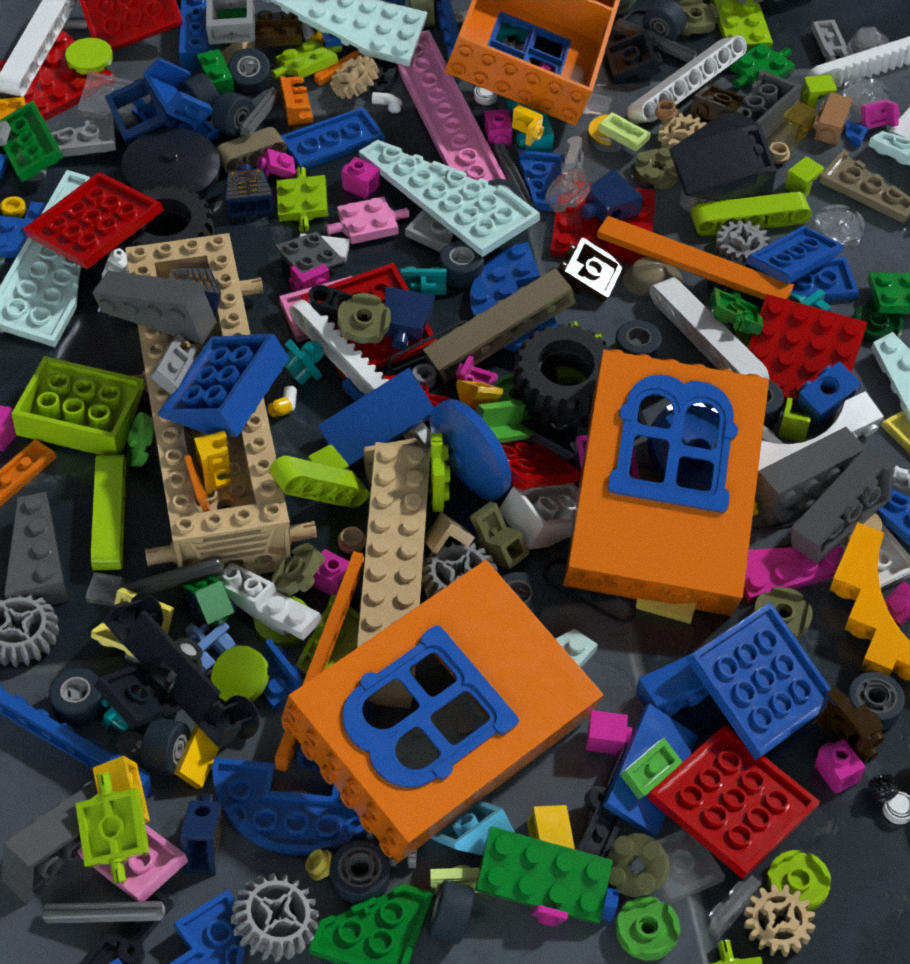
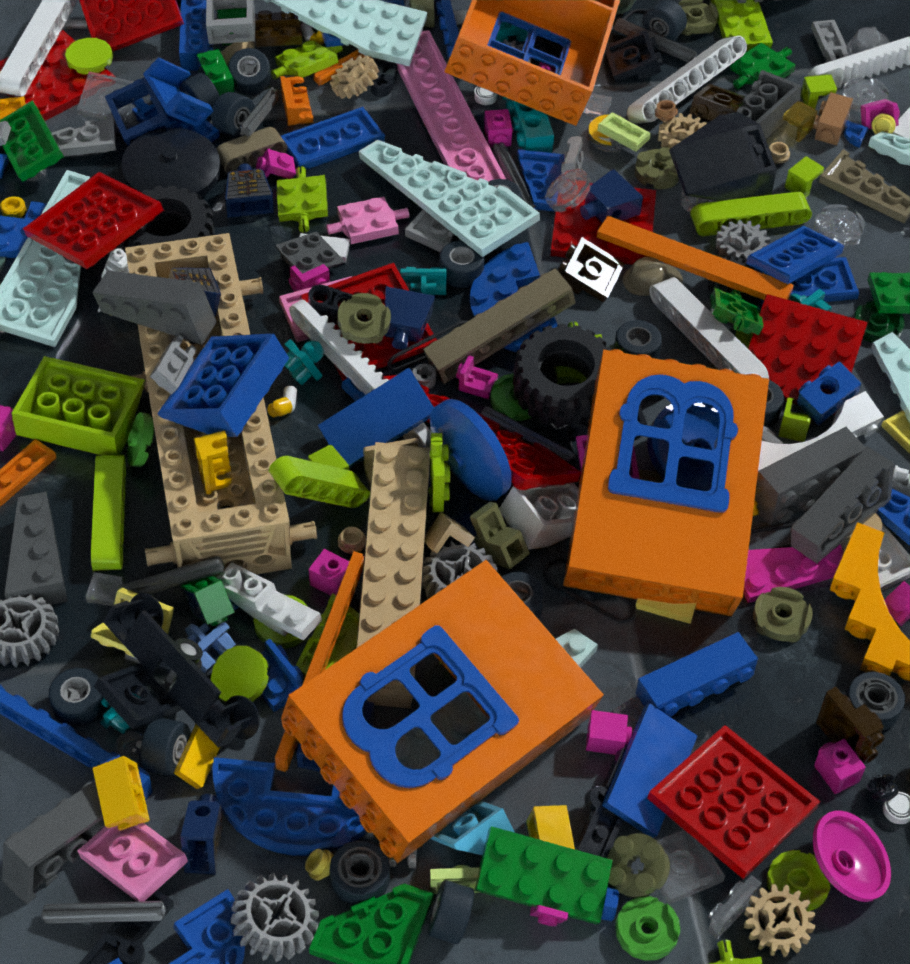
(112, 827): lime plate -> none
(197, 484): orange piece -> none
(298, 571): olive plate -> none
(360, 178): dark pink brick -> none
(387, 99): white arm -> none
(476, 393): yellow slope -> none
(505, 420): bright green panel -> none
(528, 123): yellow bracket -> none
(651, 768): bright green plate -> none
(761, 680): blue tile -> none
(851, 856): none -> dark pink dish
(884, 123): none -> light yellow plate

